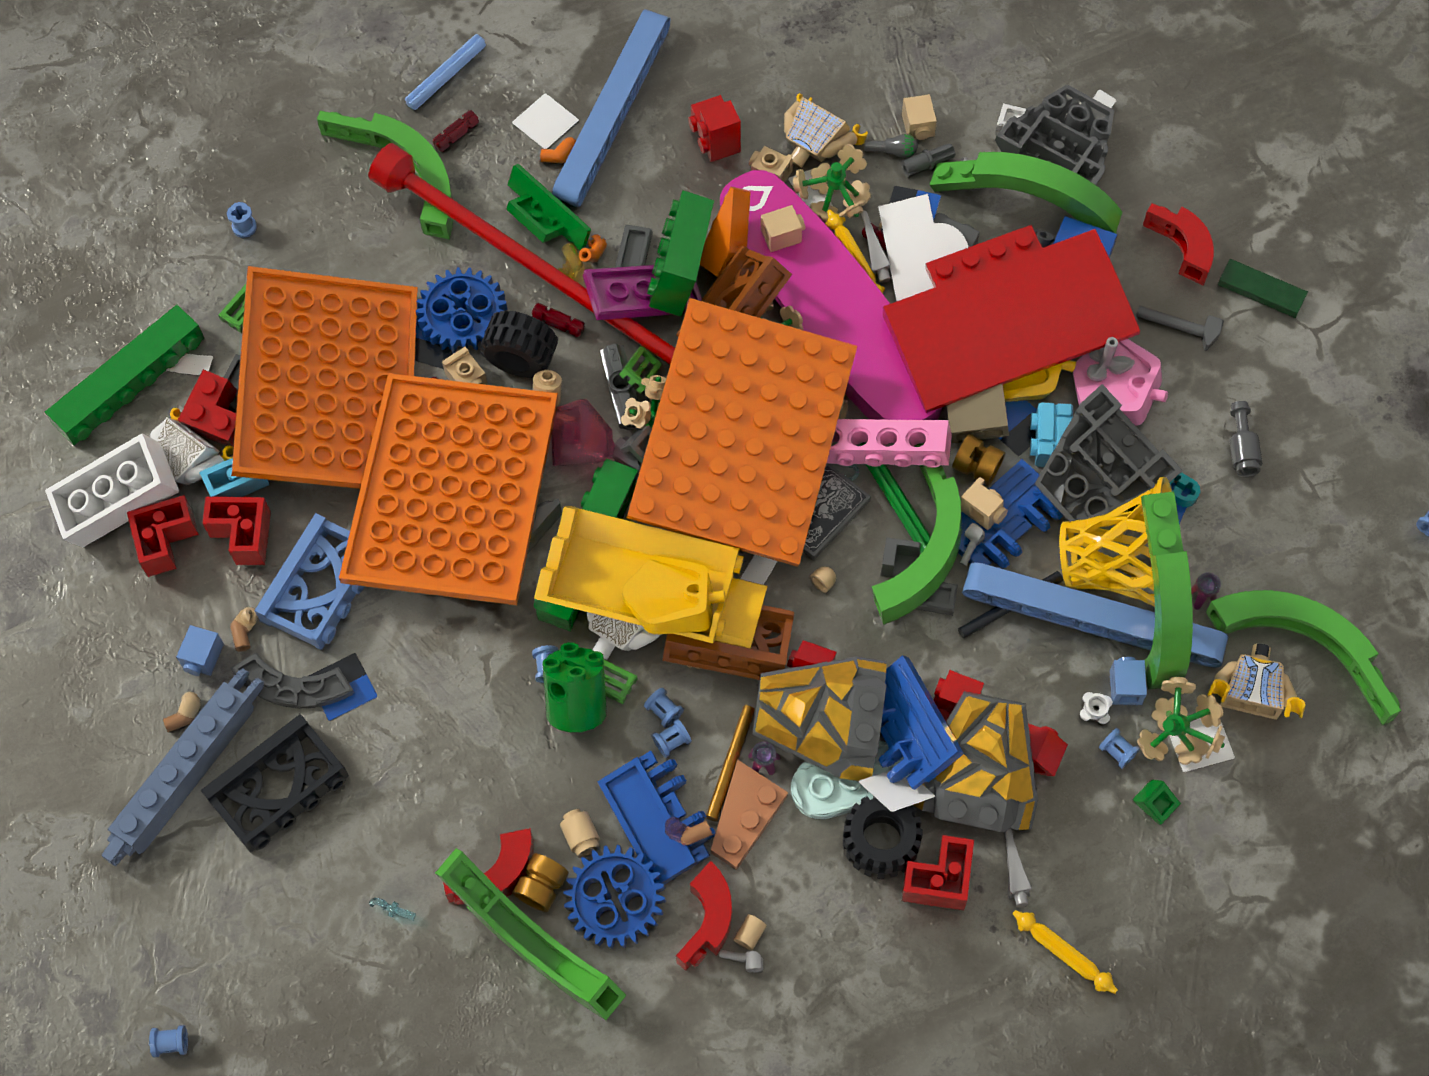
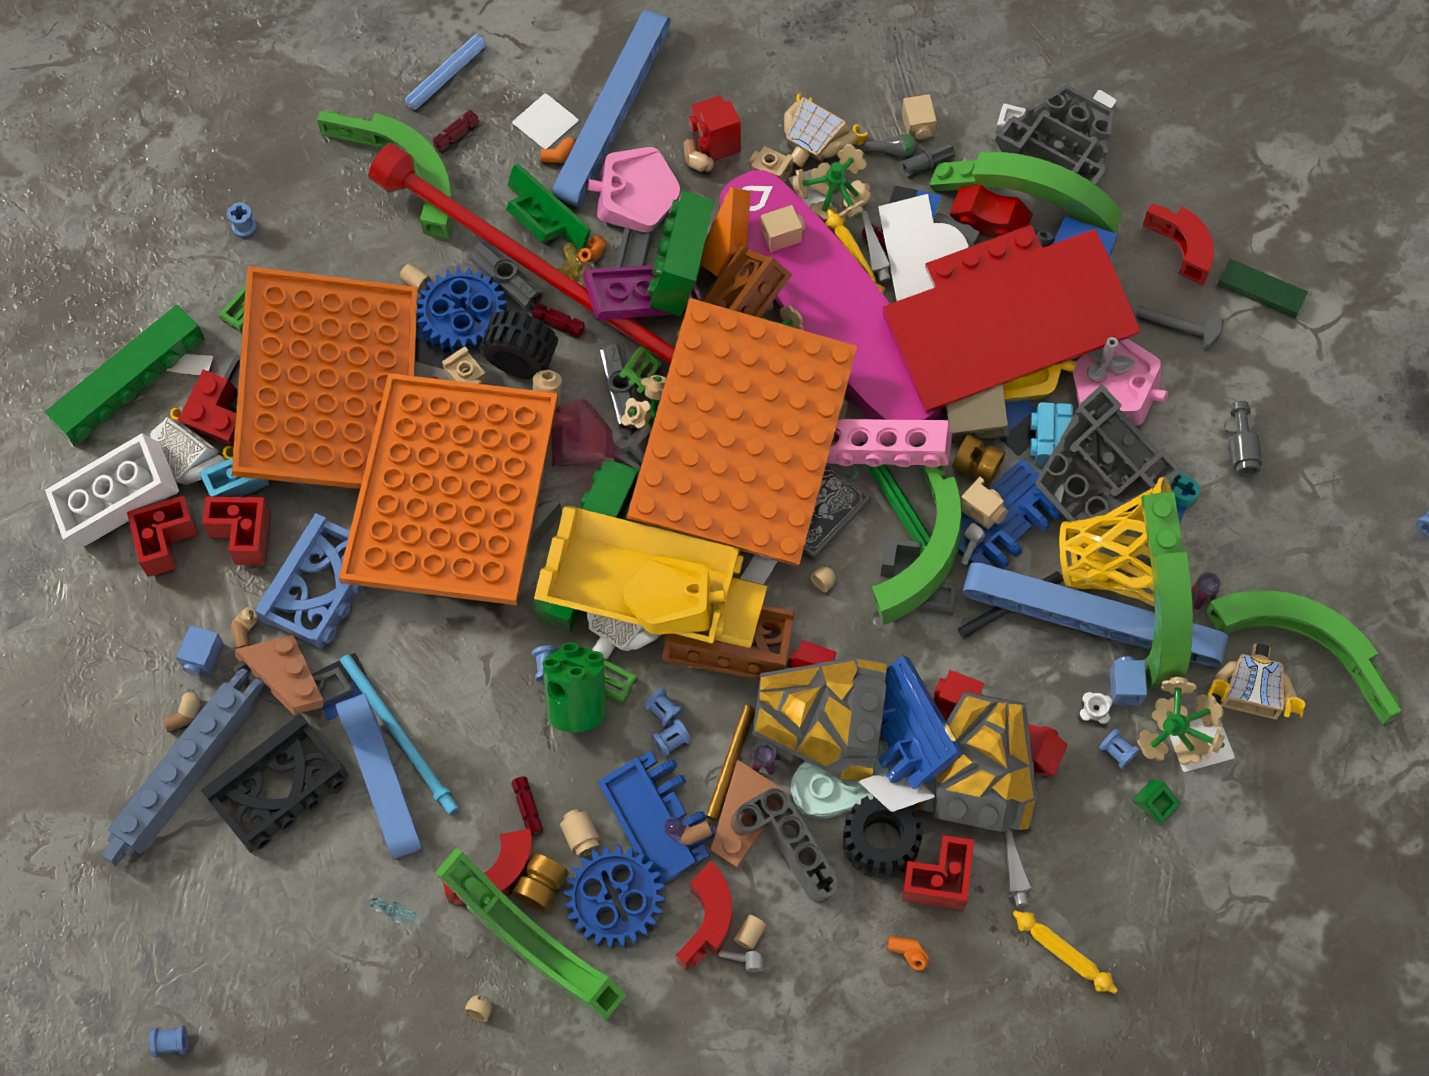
(284, 671): none -> nougat wing
(379, 775): none -> medium blue beam
(414, 277): none -> tan hinge
(441, 793): none -> medium azure bar
(478, 1009): none -> tan hinge
(515, 285): none -> dark grey piece
(527, 805): none -> dark red axle
(635, 189): none -> bright pink animal
(696, 159): none -> tan arm
(789, 847): none -> dark grey beam
(911, 950): none -> orange arm
(989, 212): none -> red brick

